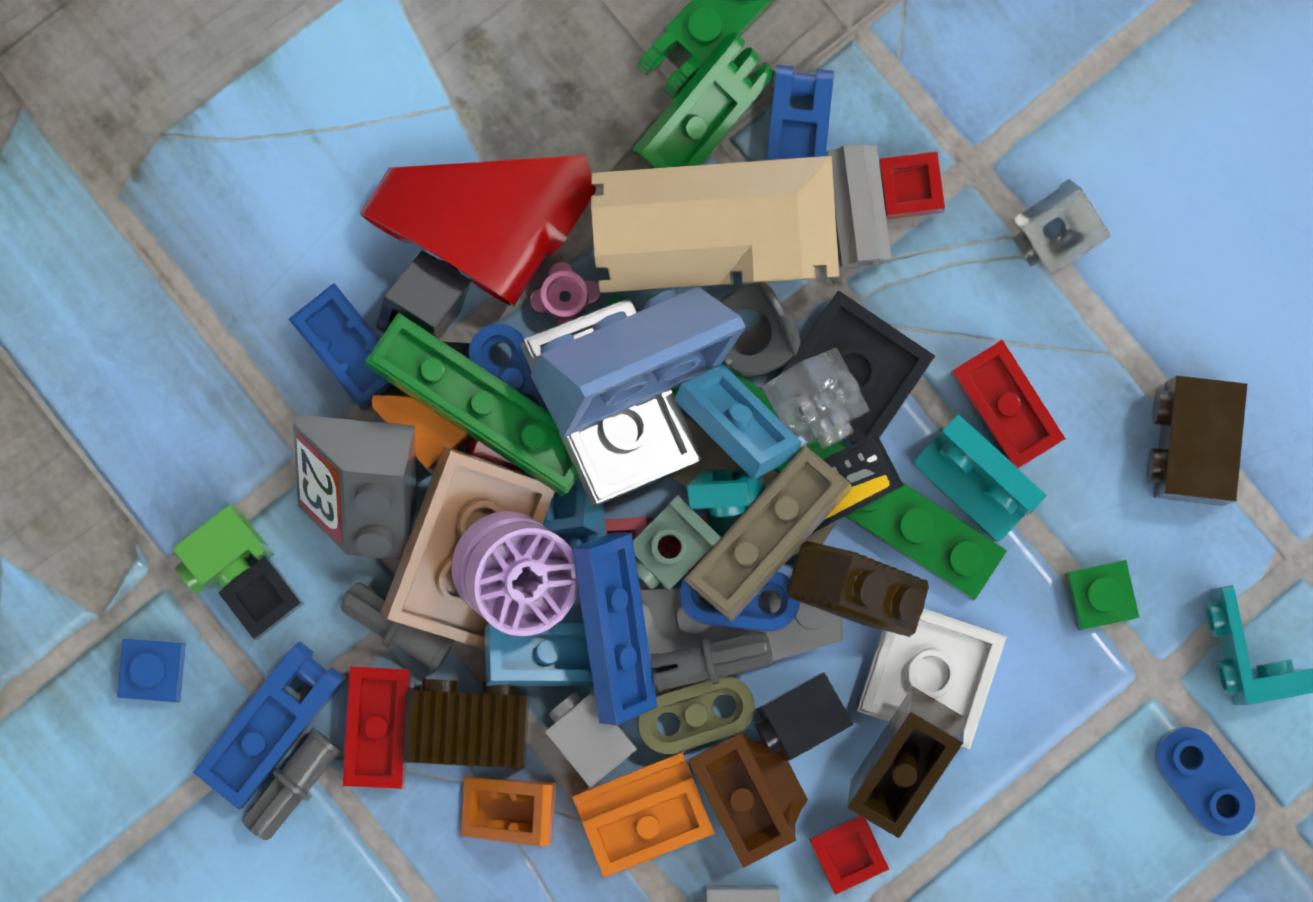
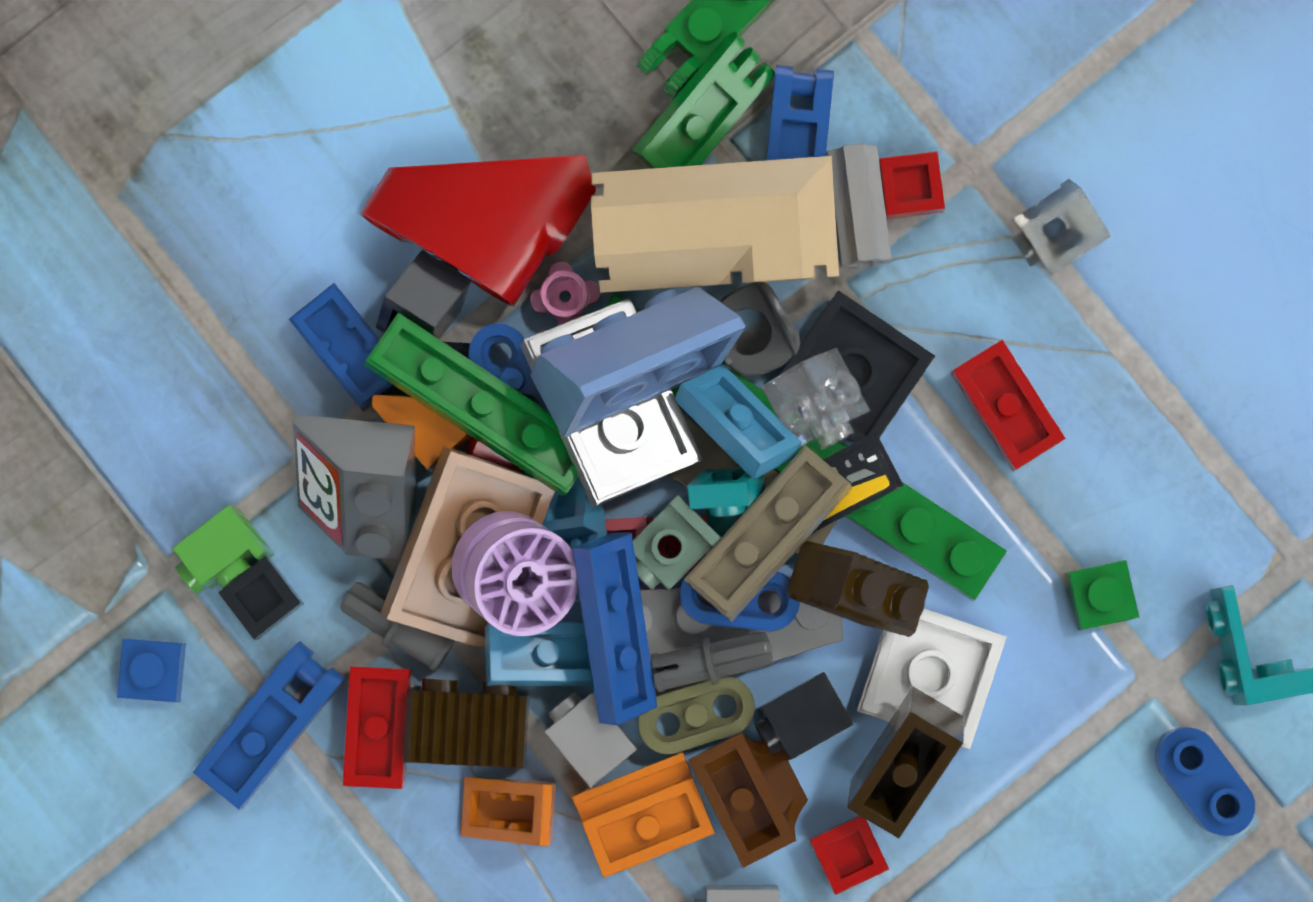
(290, 785): dark grey axle -> none
(978, 479): teal bracket -> none
(1198, 440): dark brown brick -> none

